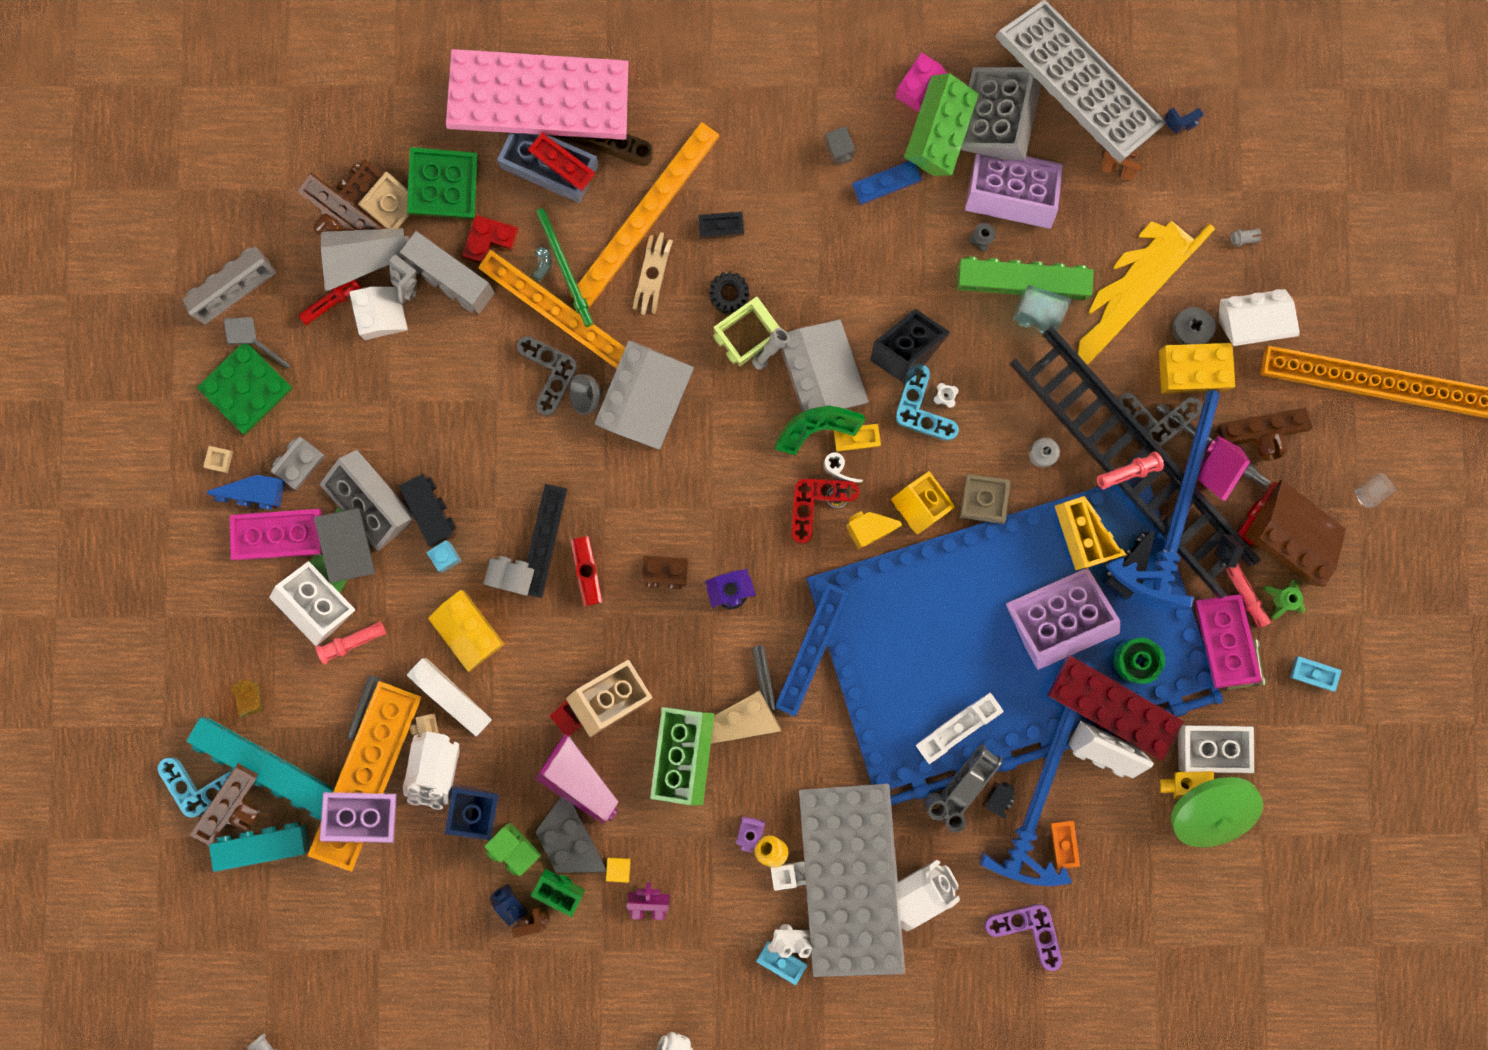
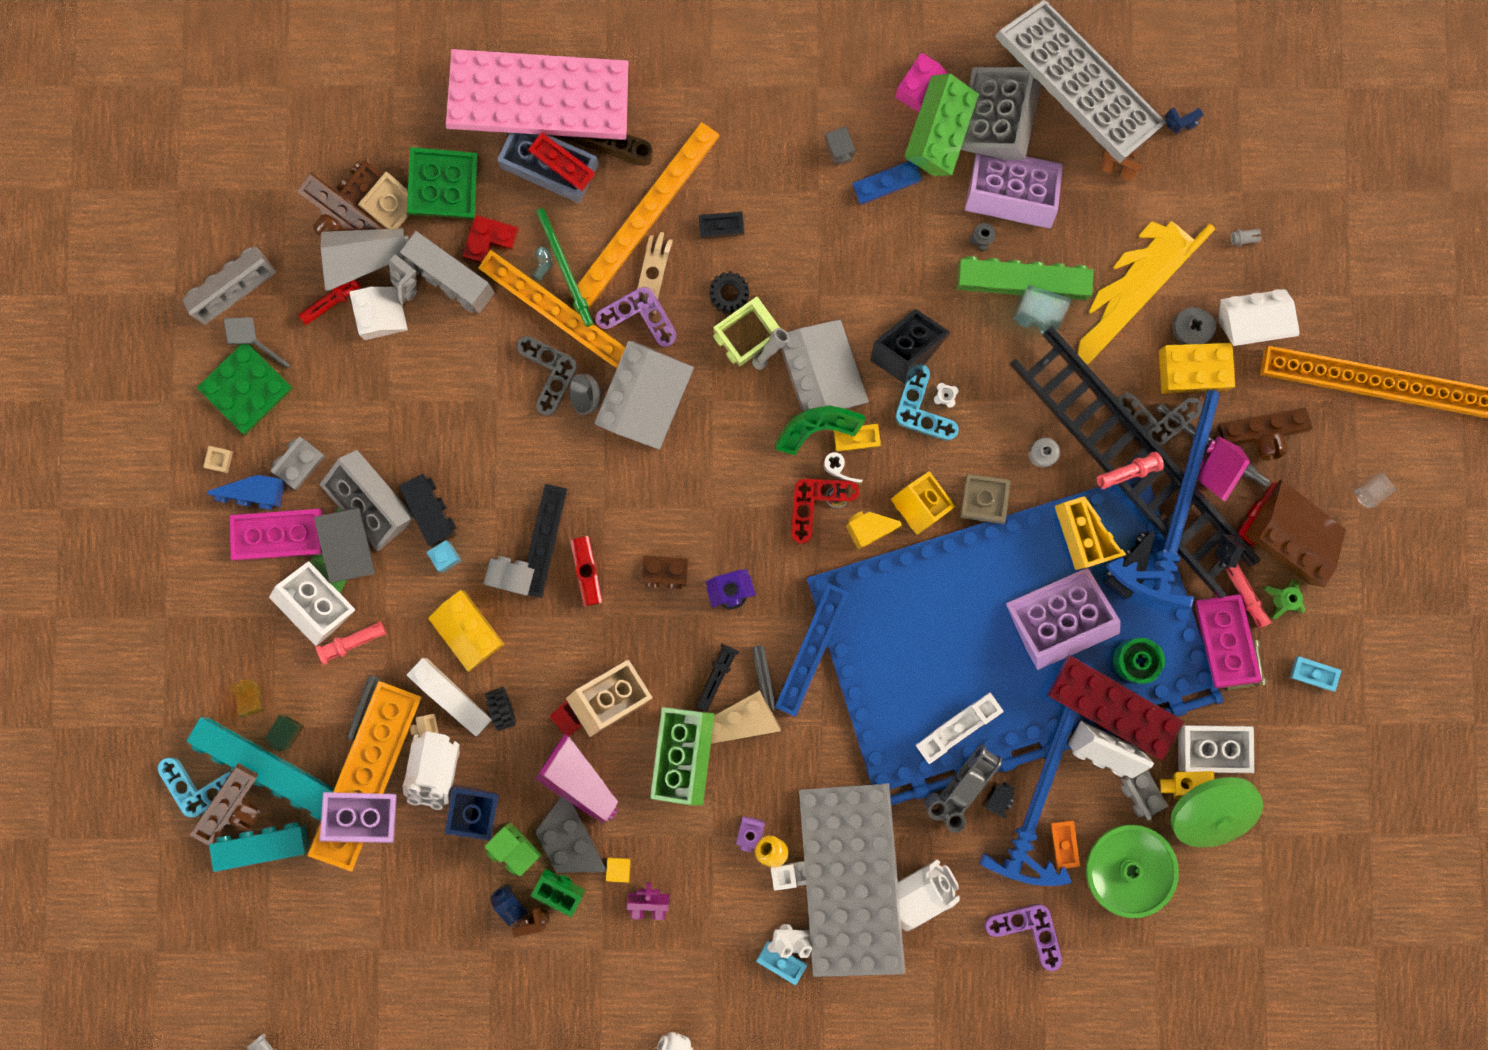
(284, 733): none -> clear green brick
(500, 708): none -> black tyre
(645, 309): none -> medium lavender beam
(721, 666): none -> black pin
(1132, 871): none -> bright green dish
(1144, 795): none -> light grey bracket

